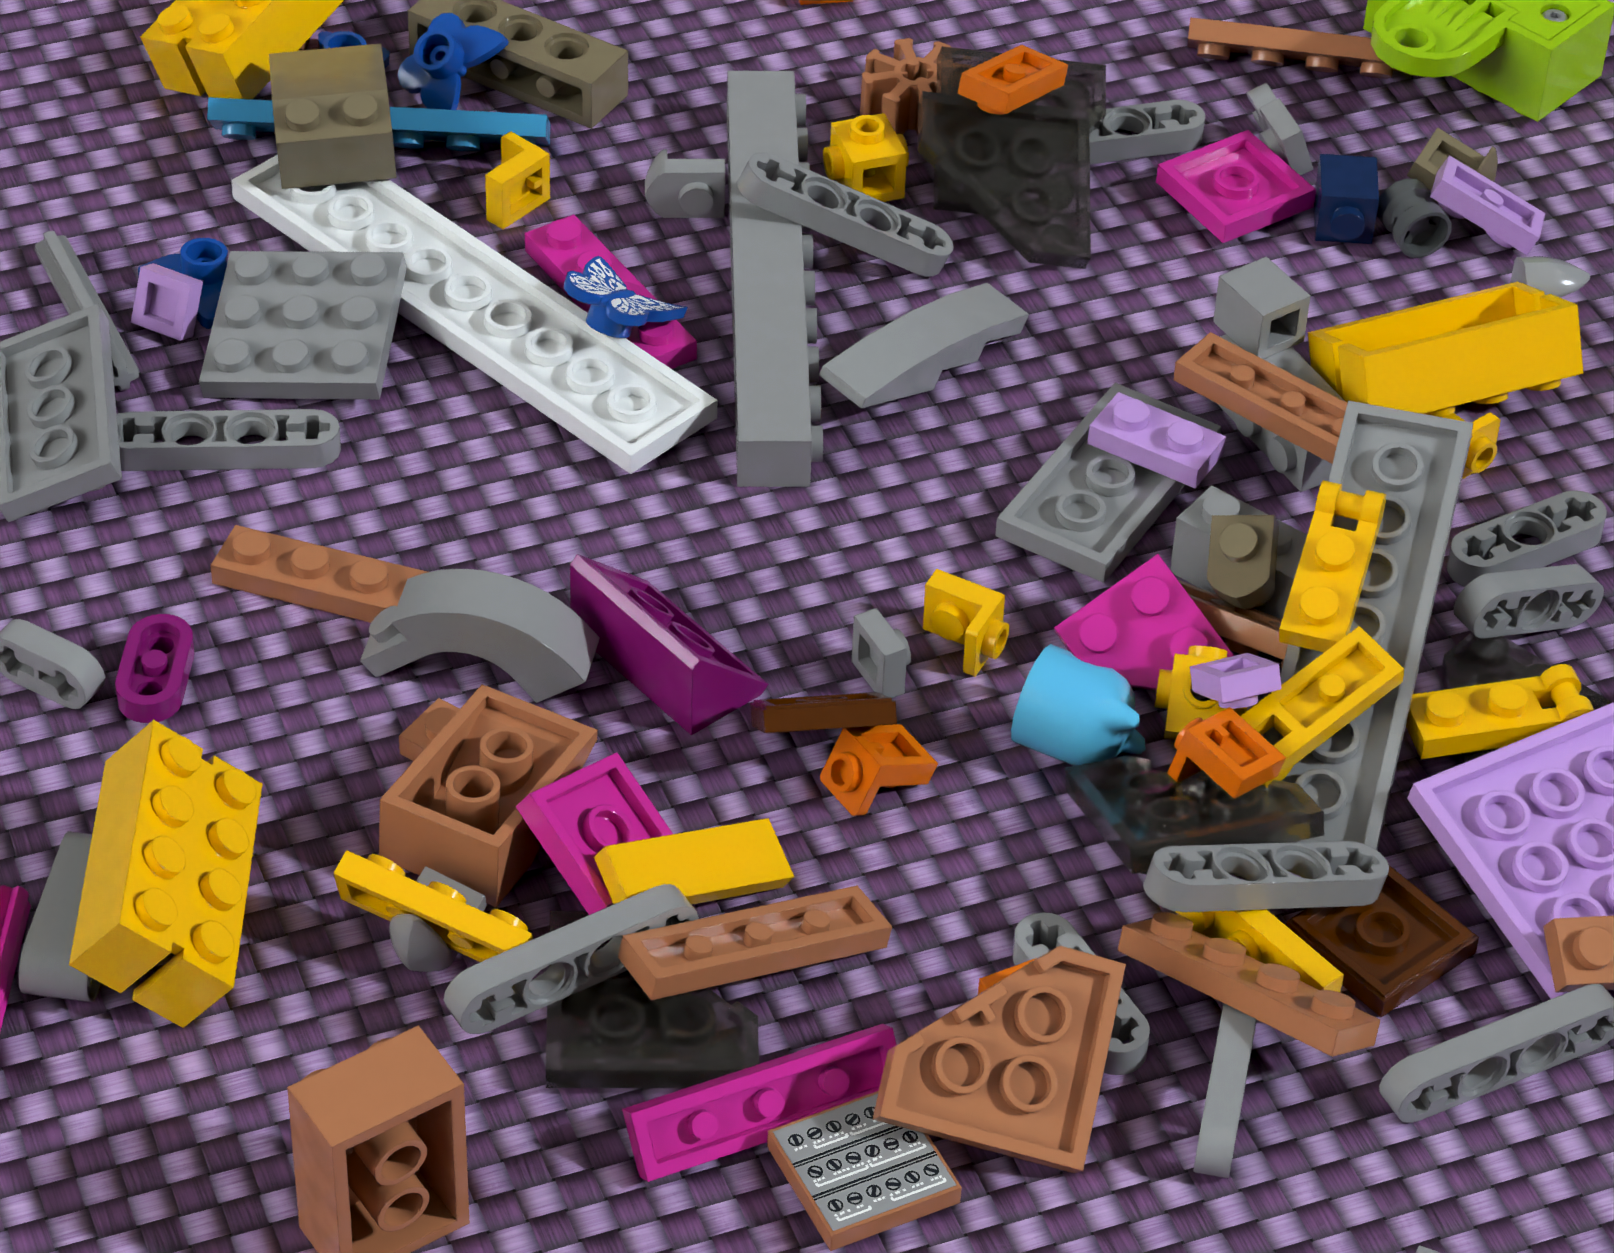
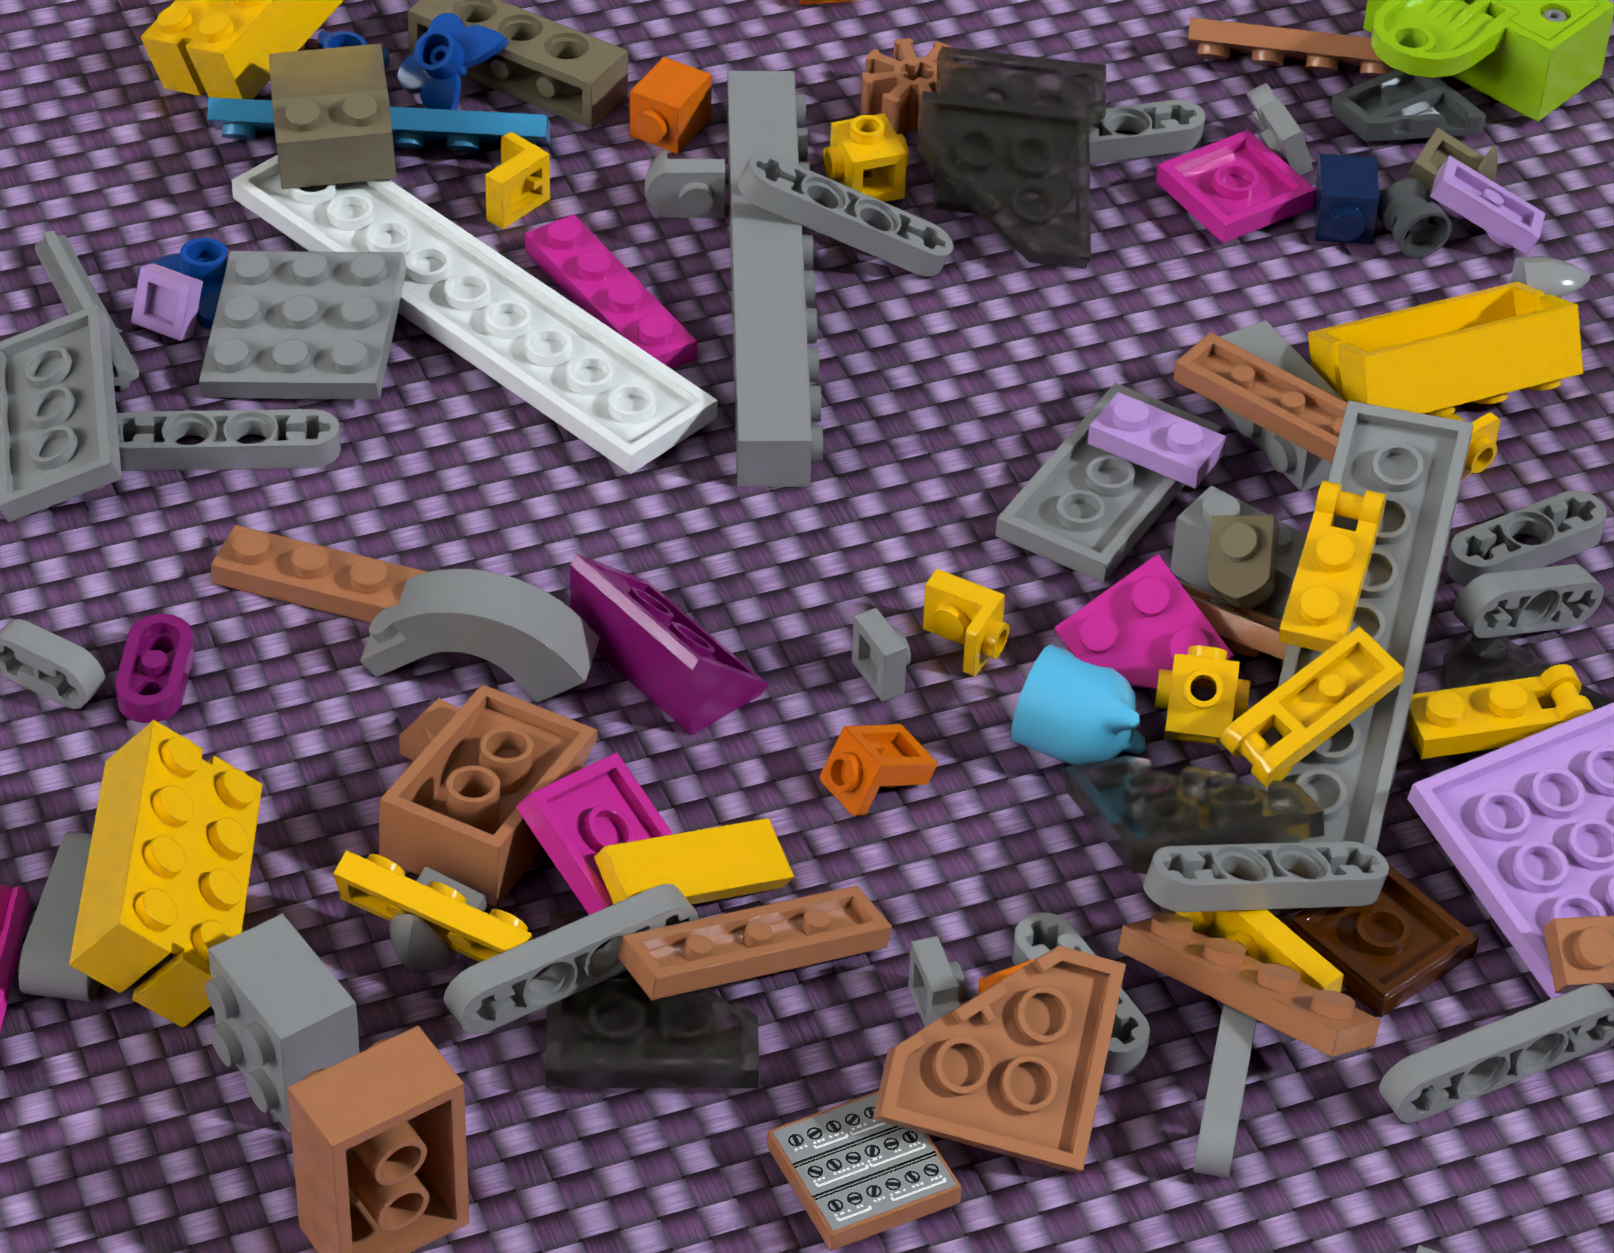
(277, 1012): none -> light grey brick
(614, 307): blue animal -> none
(670, 105): none -> orange brick
(746, 1104): dark pink plate -> none
(823, 712): reddish brown tile -> none
(916, 347): light grey slope -> none
(934, 981): none -> light grey plate
(1012, 80): orange plate -> none
(1227, 752): orange bracket -> none
(1236, 679): lavender plate -> none
(1261, 308): light grey brick -> none
(1405, 108): none -> dark grey wing

